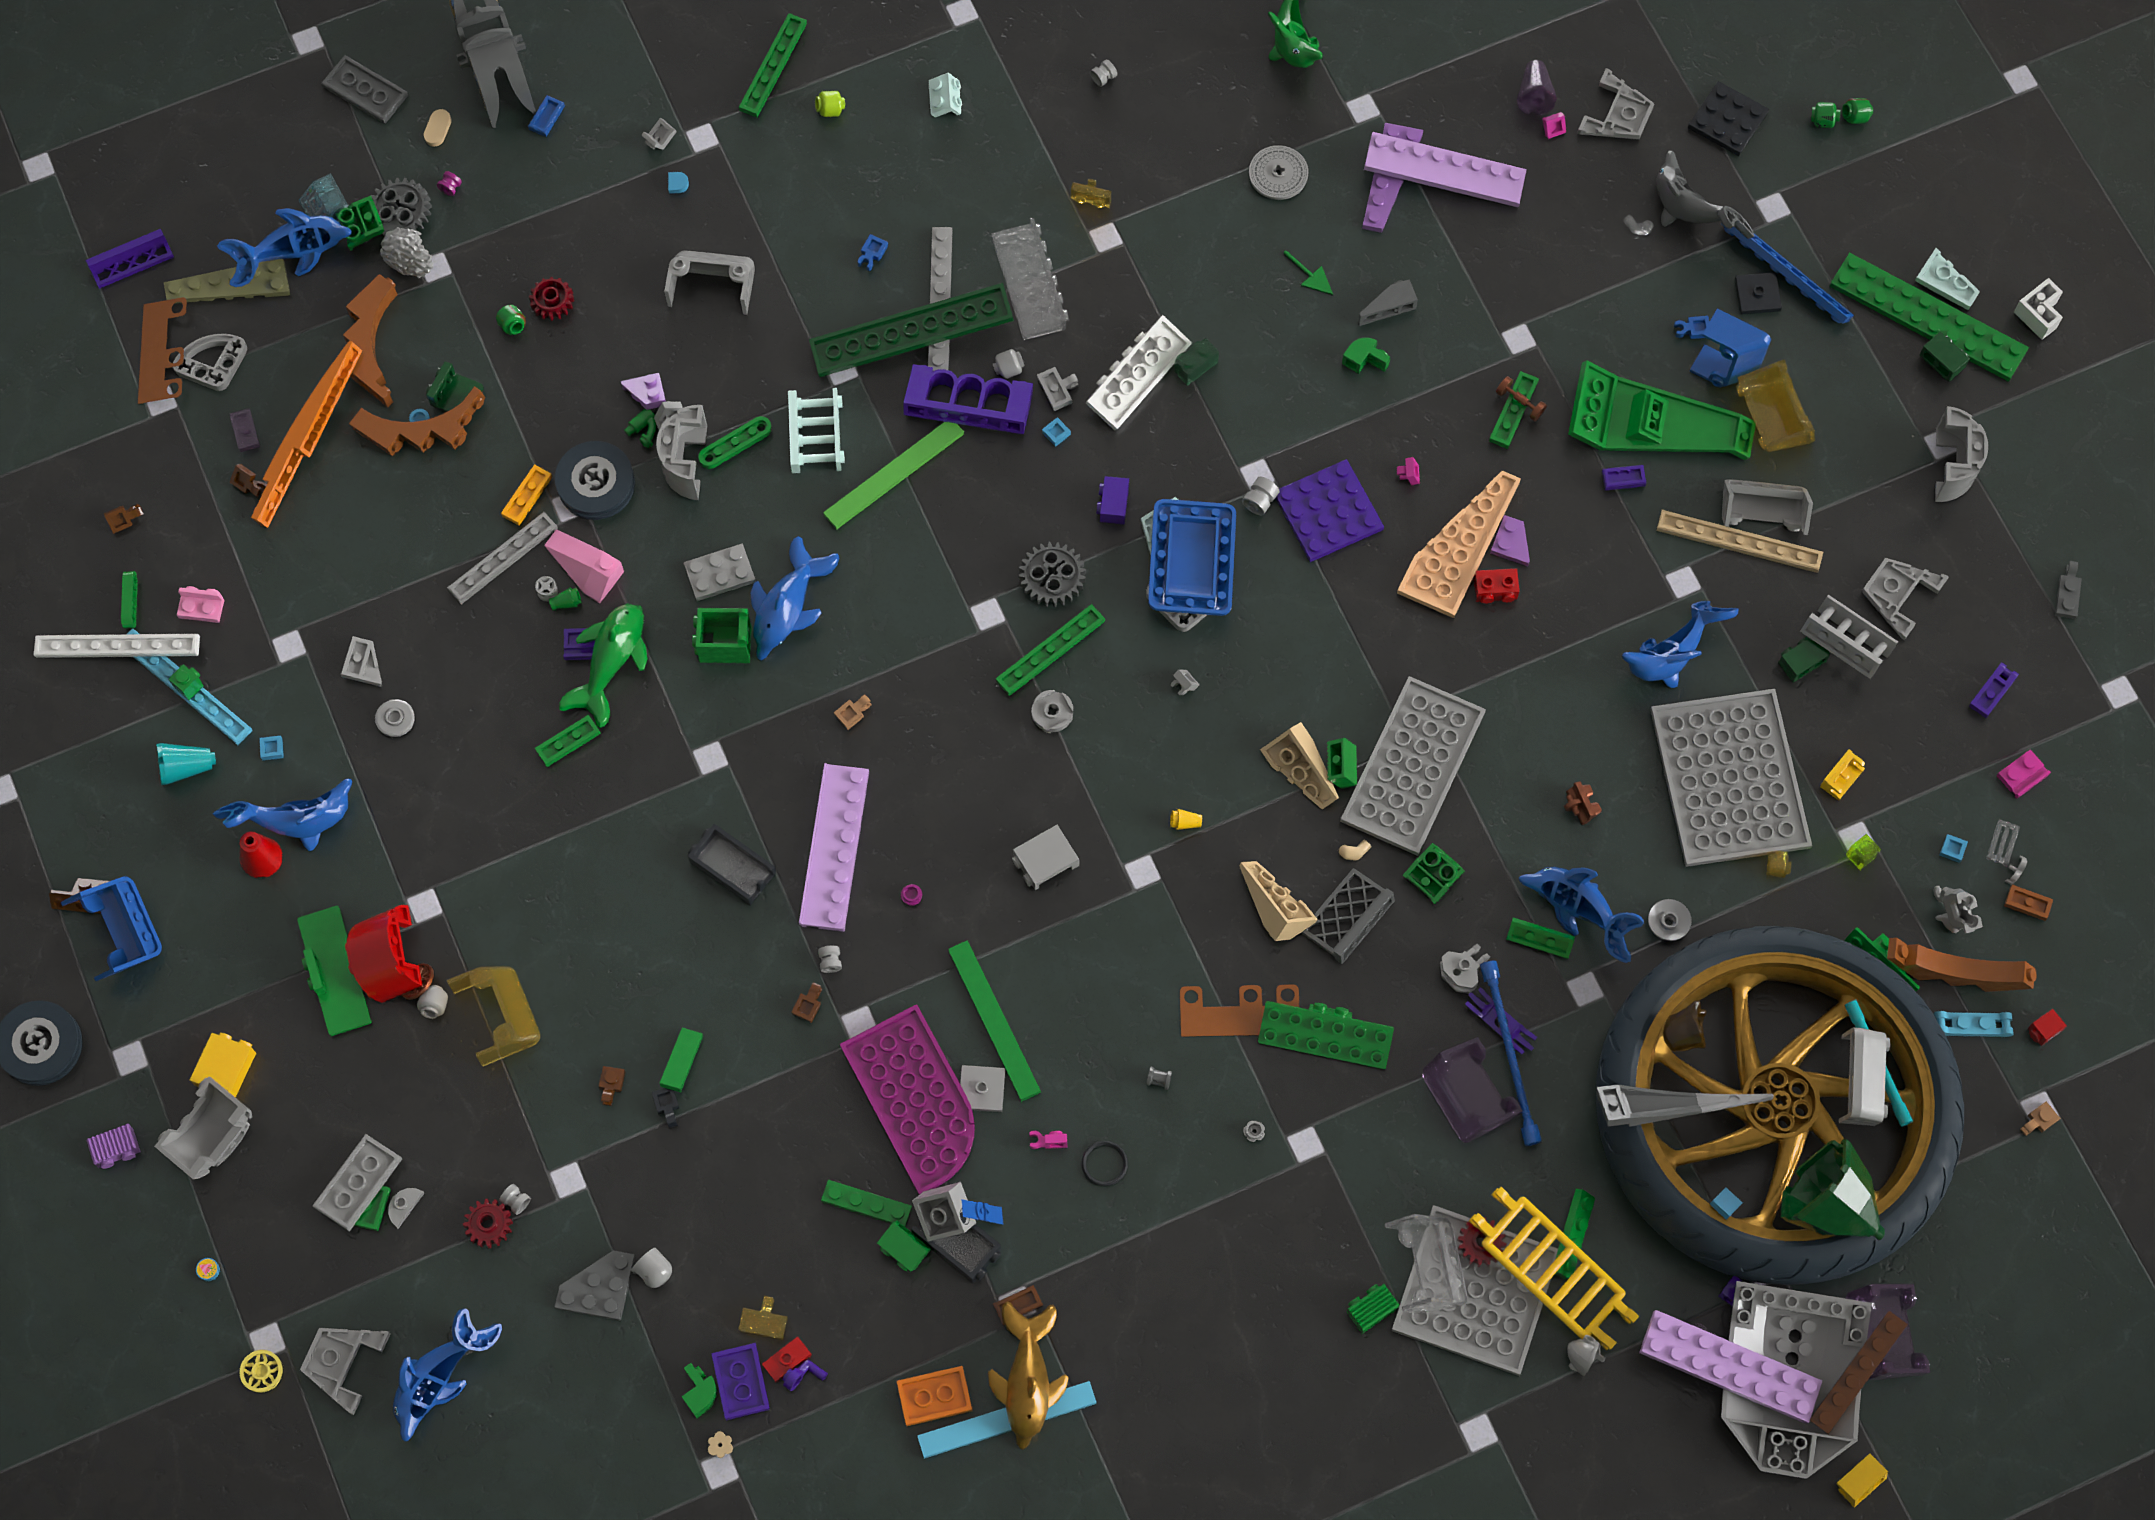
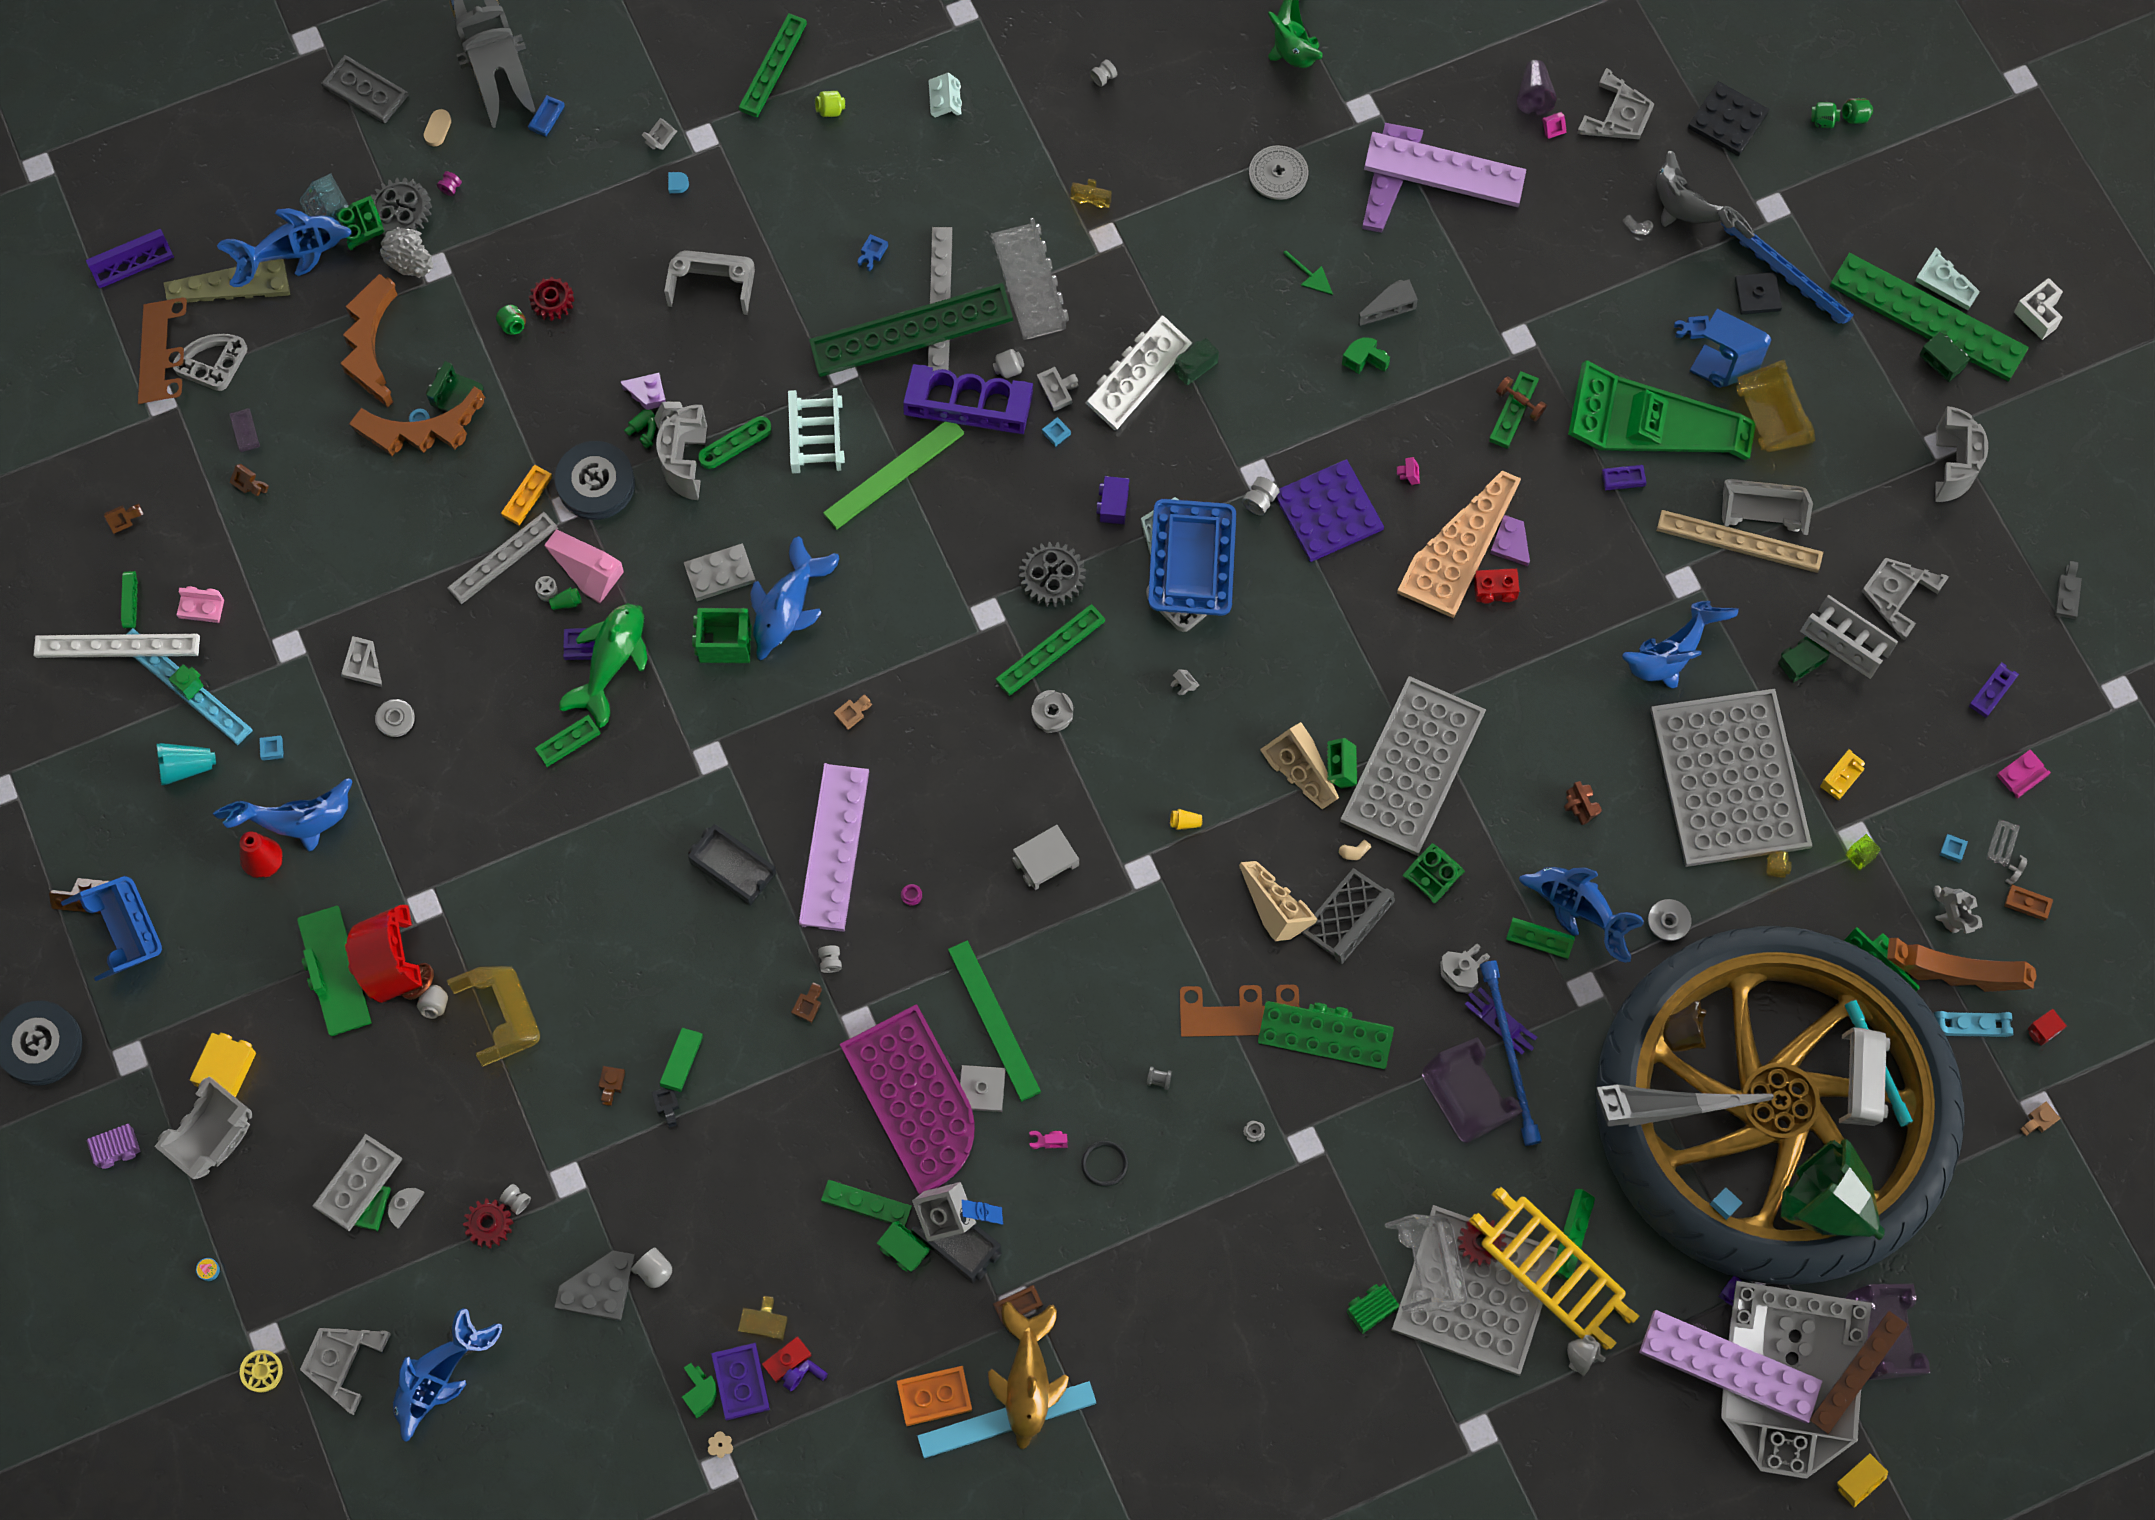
(304, 433): orange slope -> none

